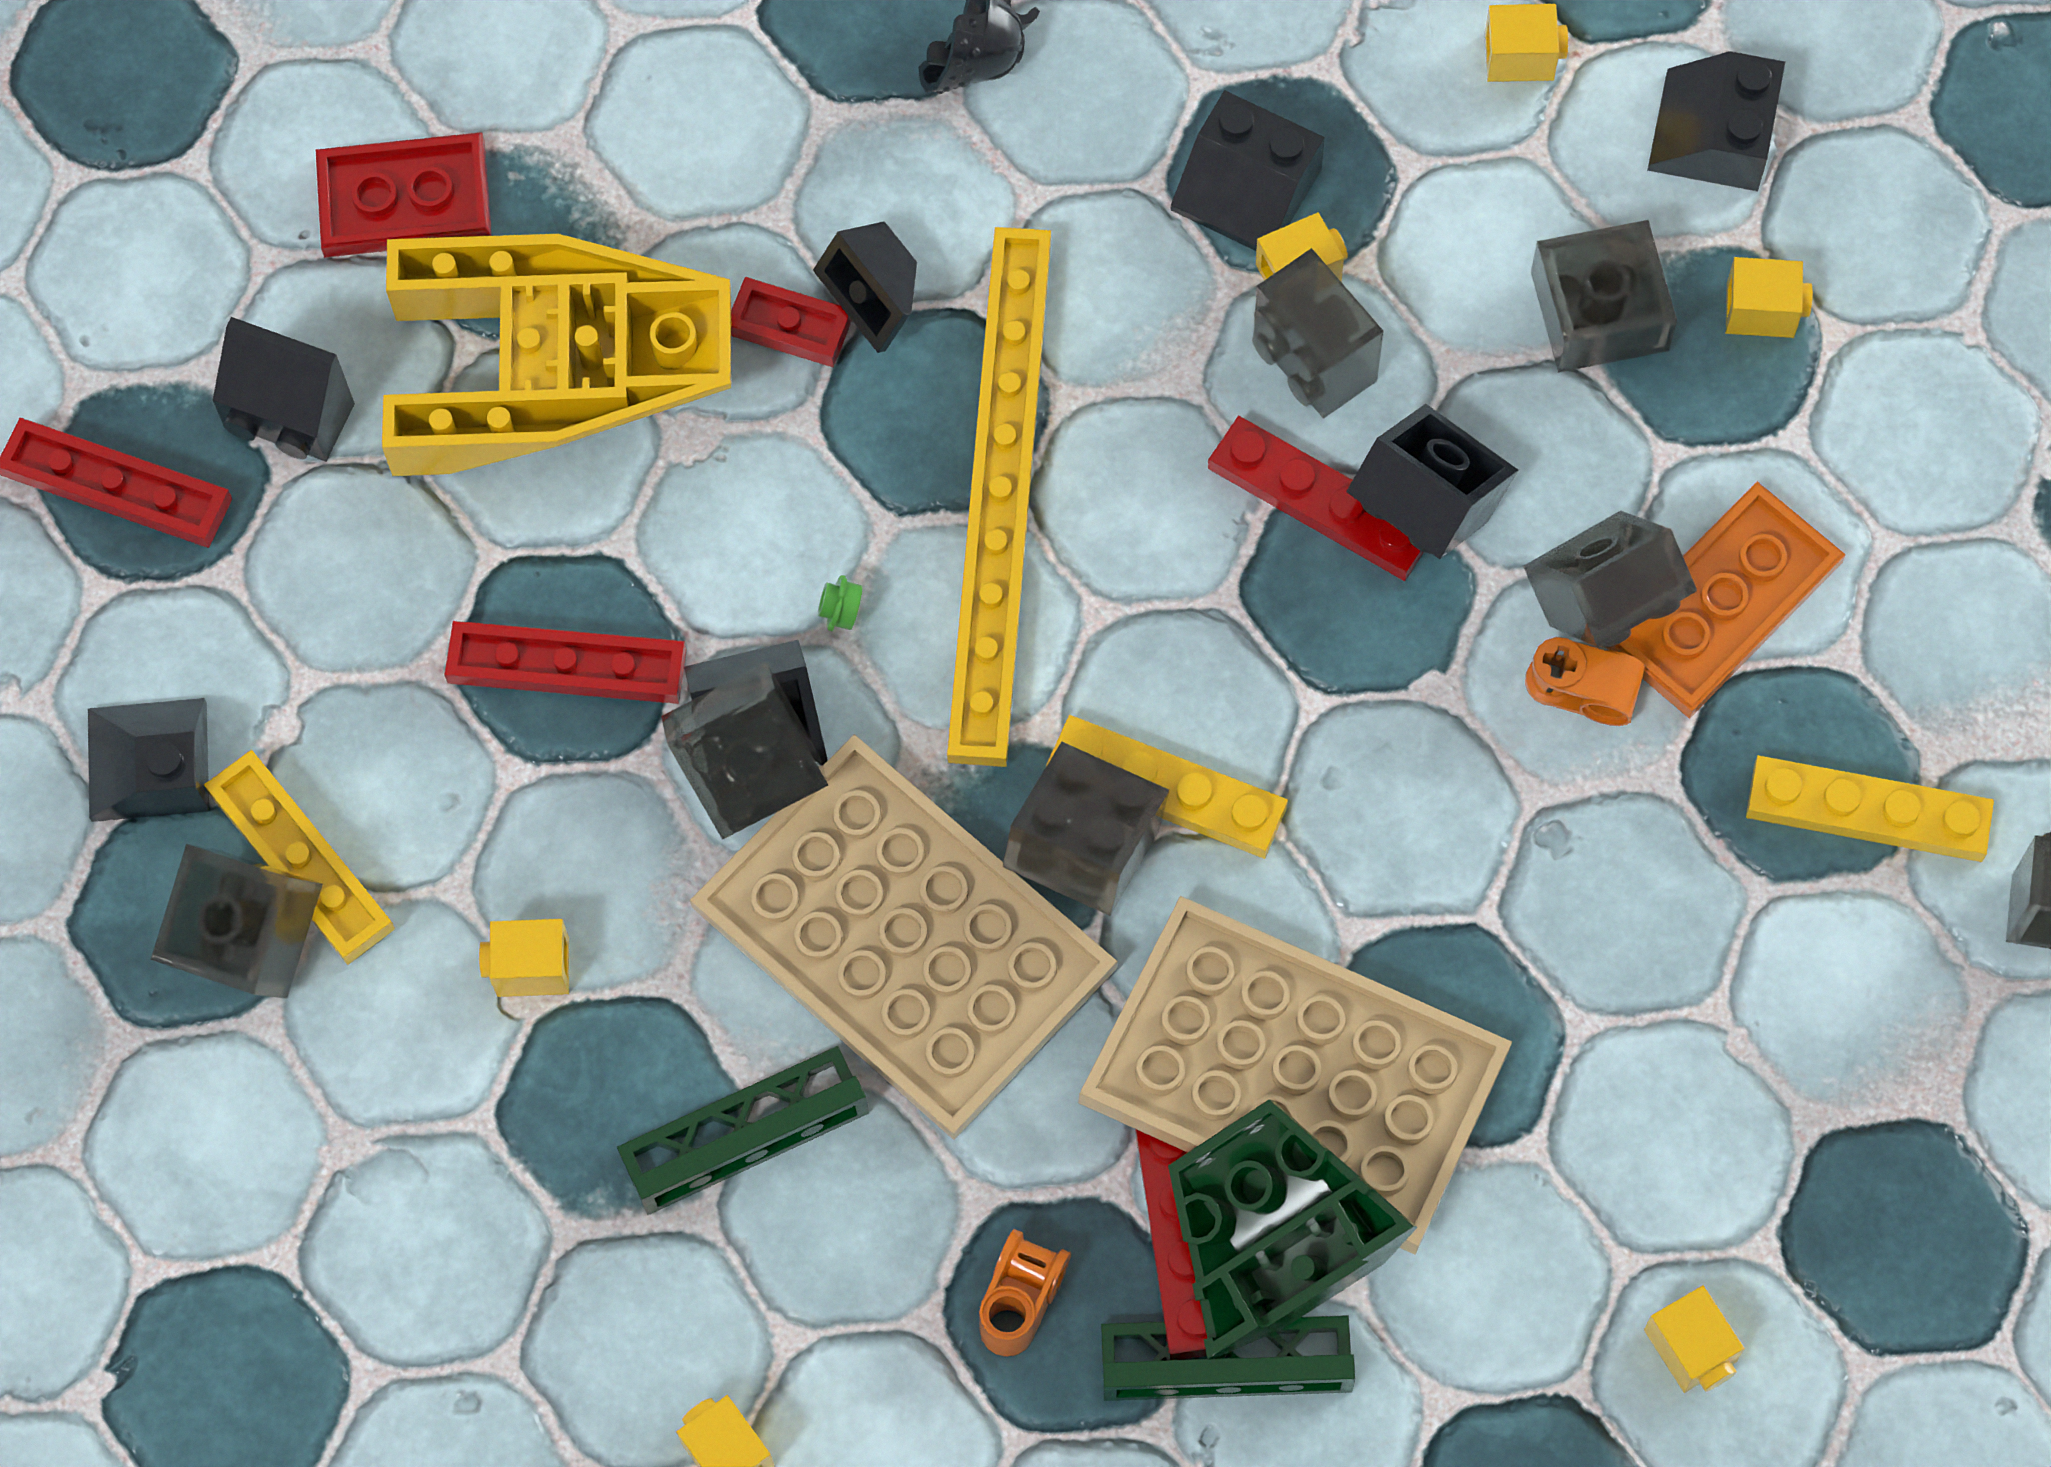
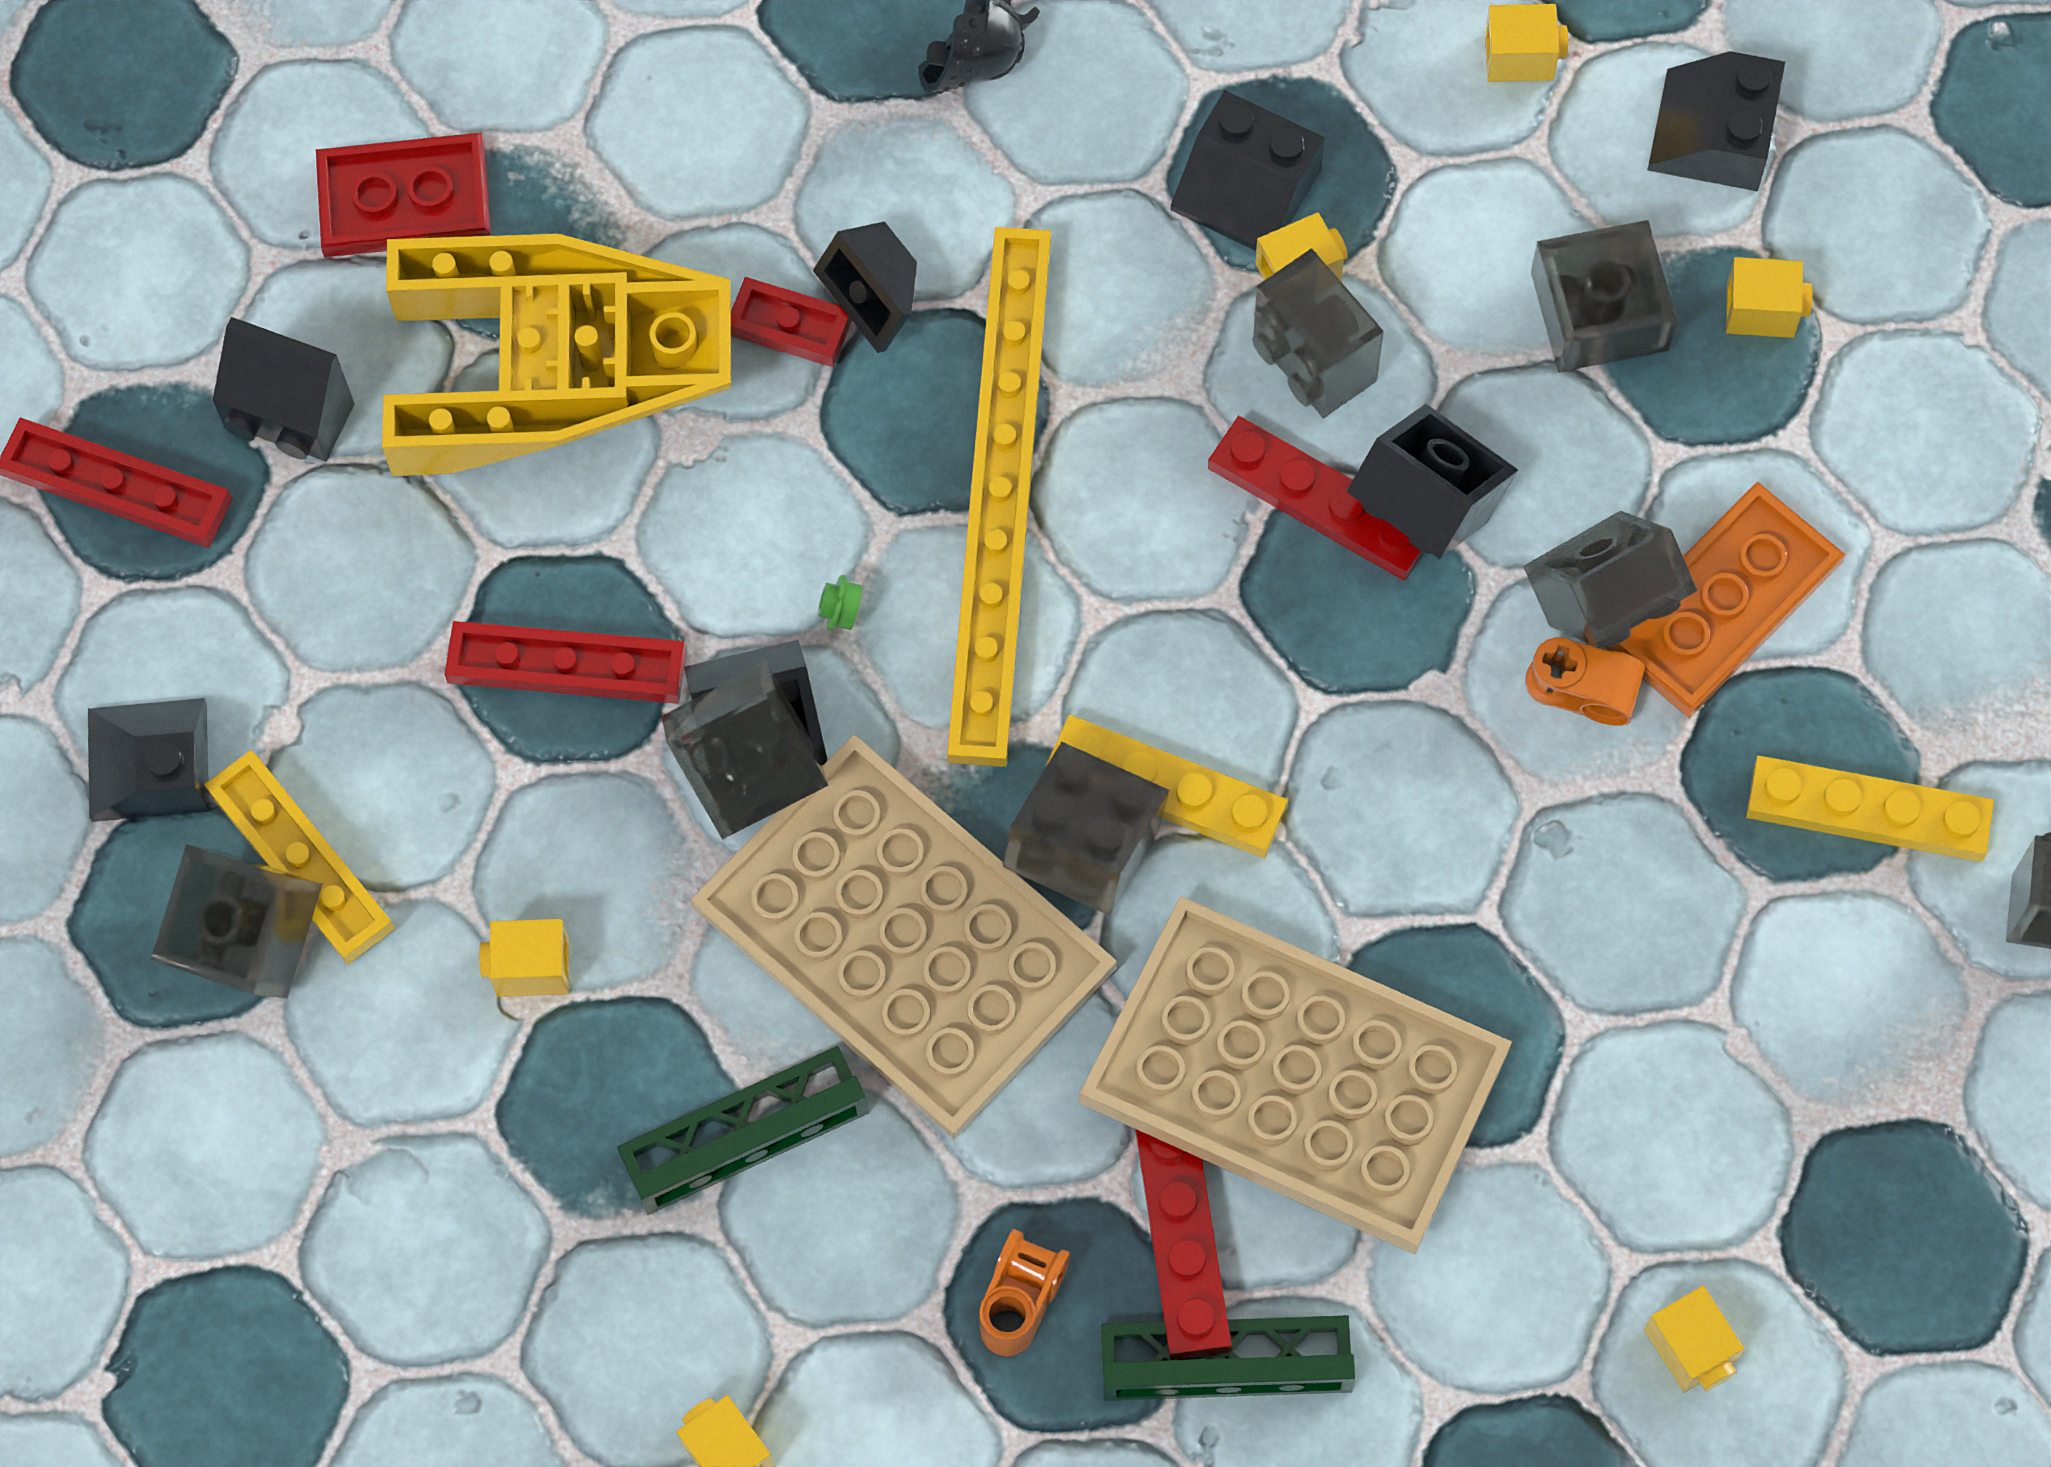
(1275, 1226): dark green wedge -> none

